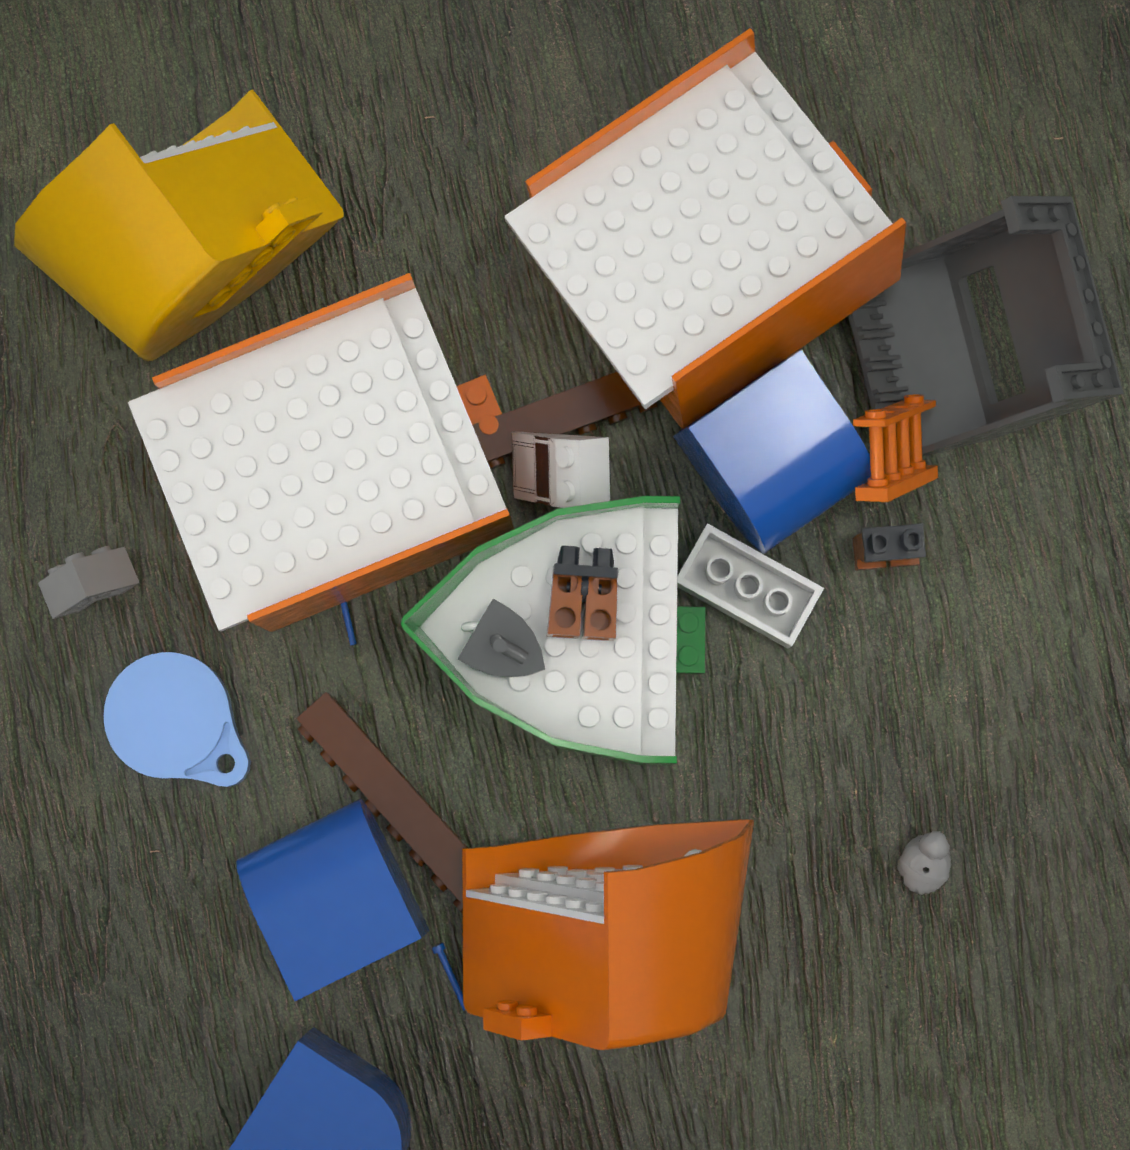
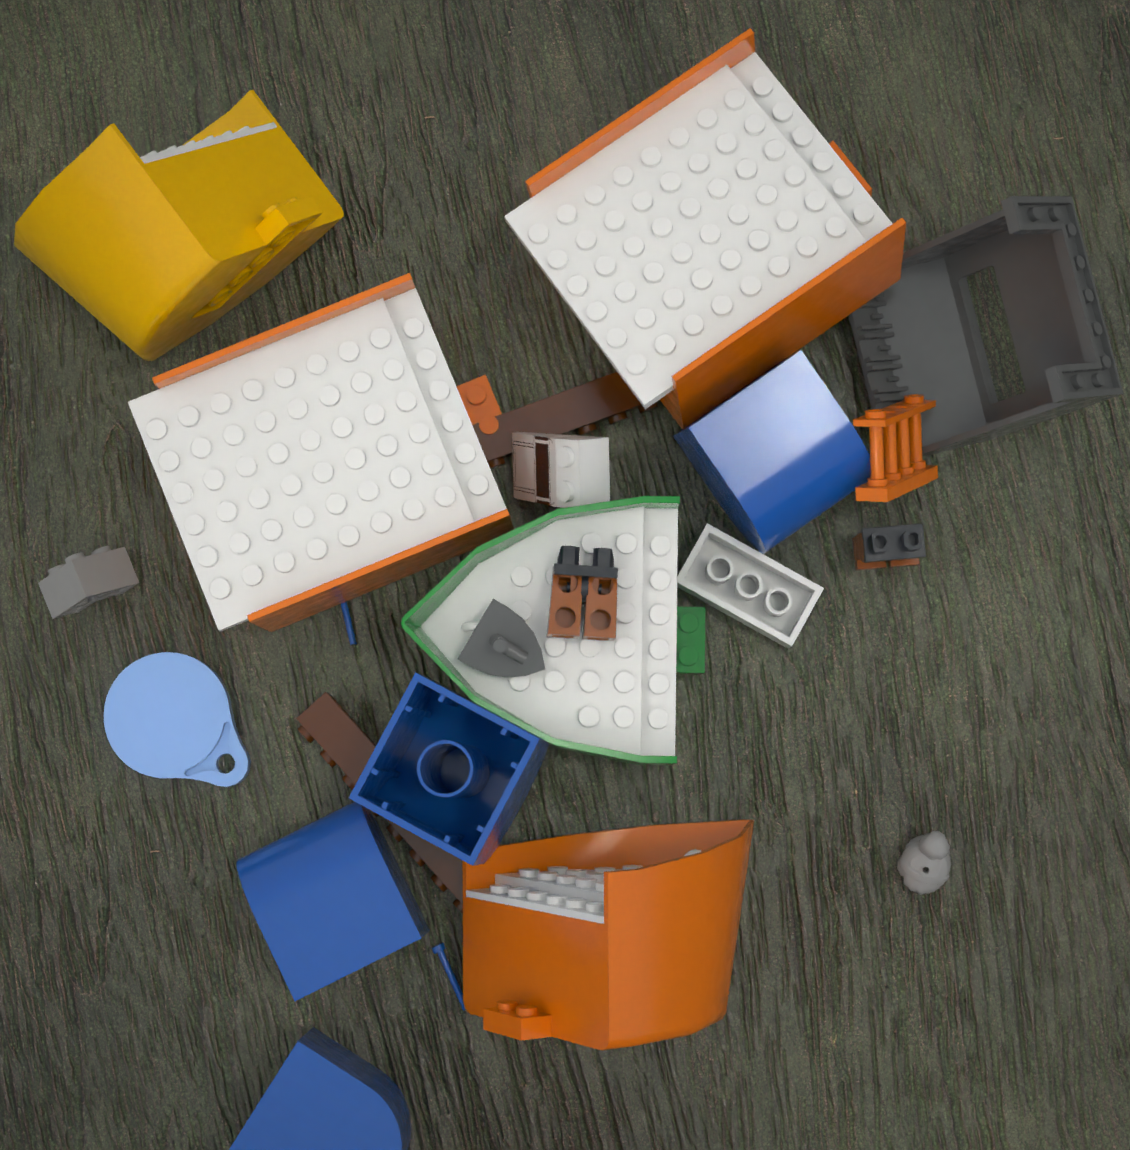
(450, 771): none -> blue brick

